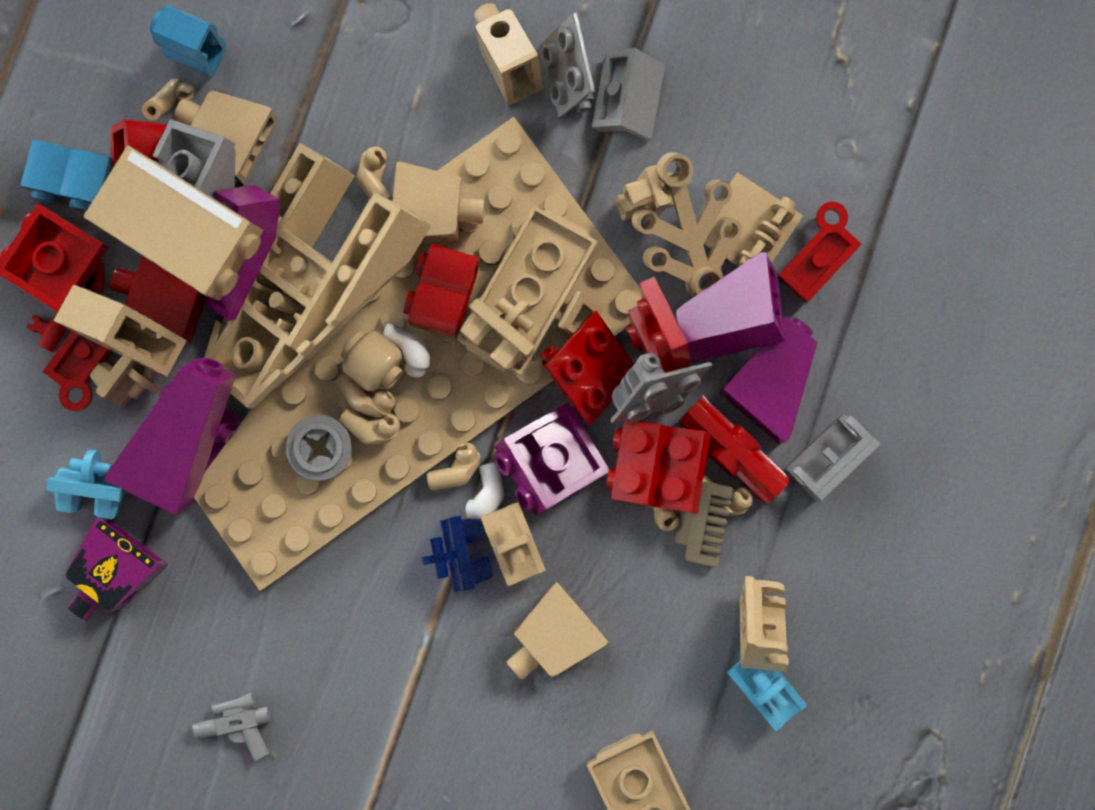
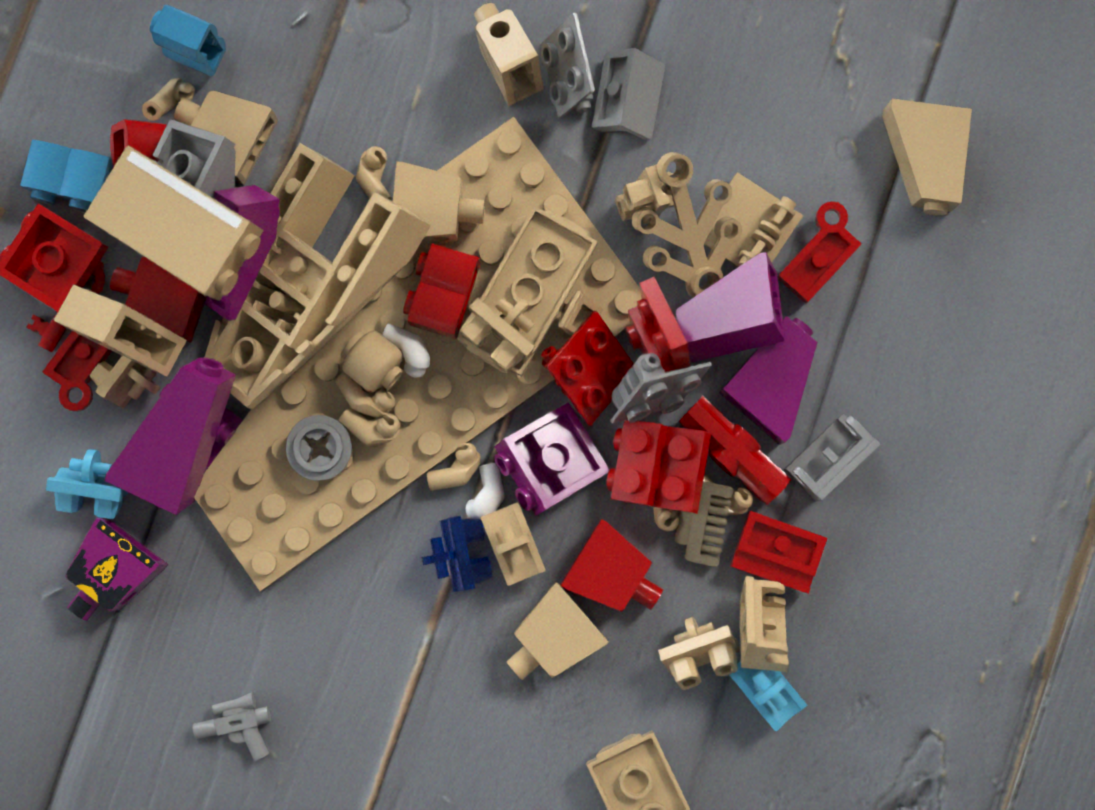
(611, 571): none -> red torso
(697, 648): none -> tan hips
(778, 552): none -> red plate
(930, 151): none -> tan slope

